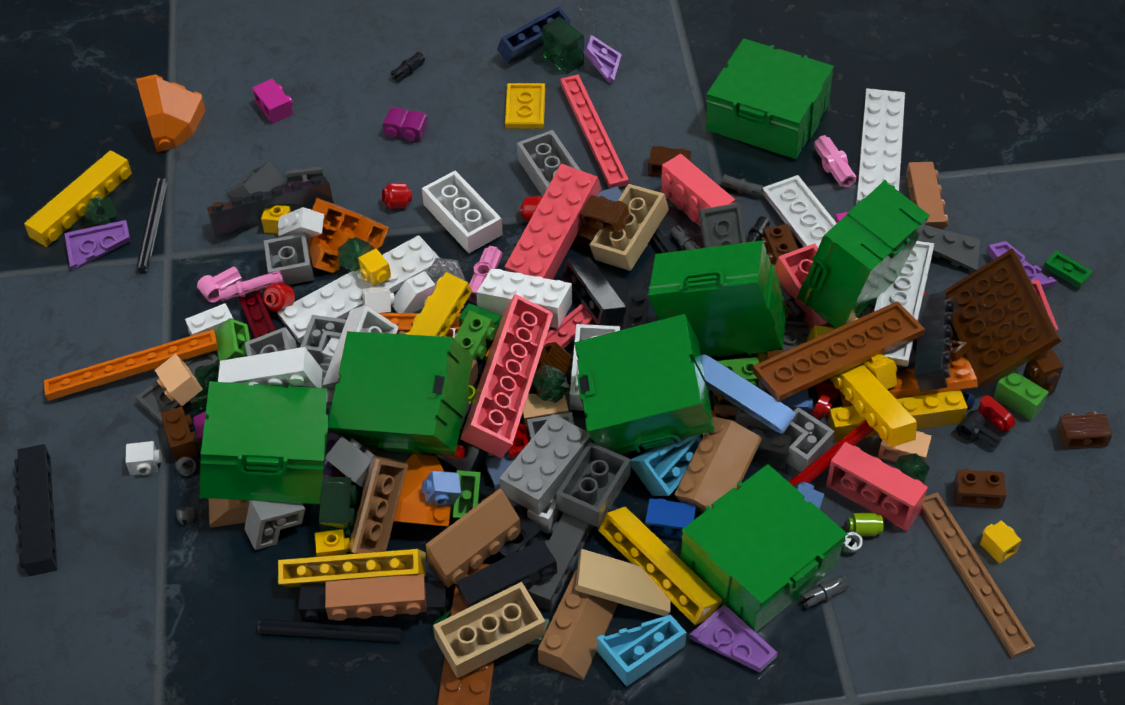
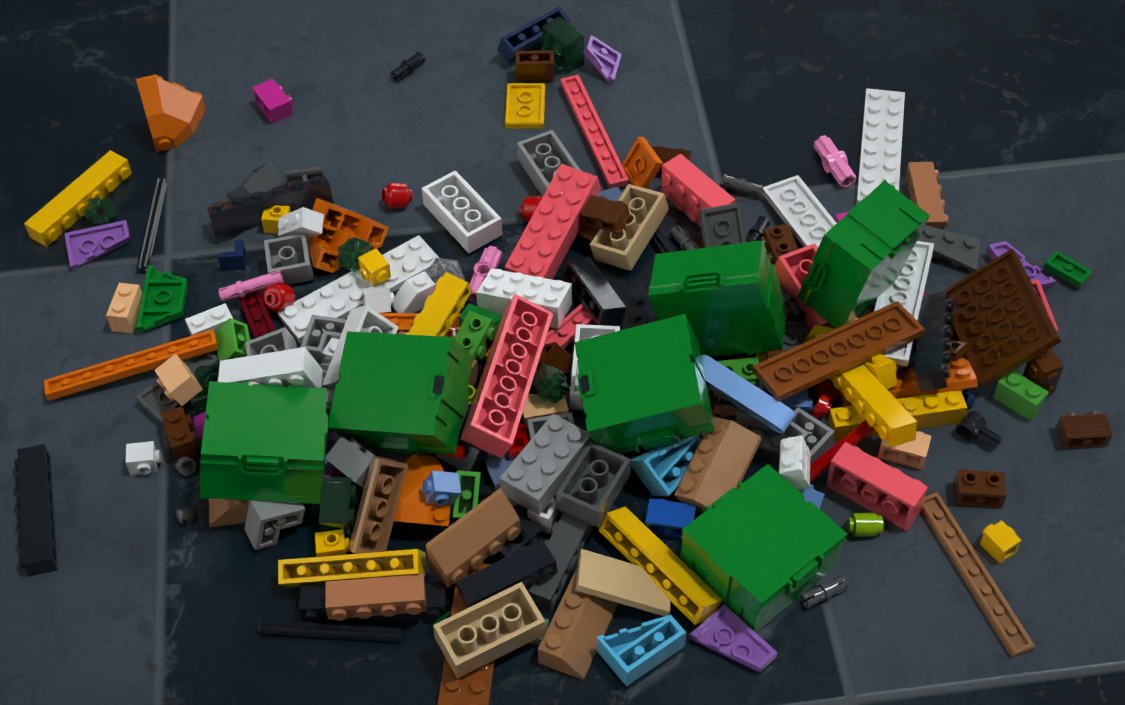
(124, 308): none -> light nougat brick
(161, 299): none -> green wing
(209, 285): bright pink piece -> none
(234, 260): none -> dark blue panel
(405, 124): magenta brick -> none
(532, 67): none -> reddish brown brick
(641, 163): none -> orange plate
(769, 98): green piece -> none
(795, 462): none -> white brick
(852, 535): white hinge -> none
(913, 466): clear green brick -> none
(996, 413): red plate -> none

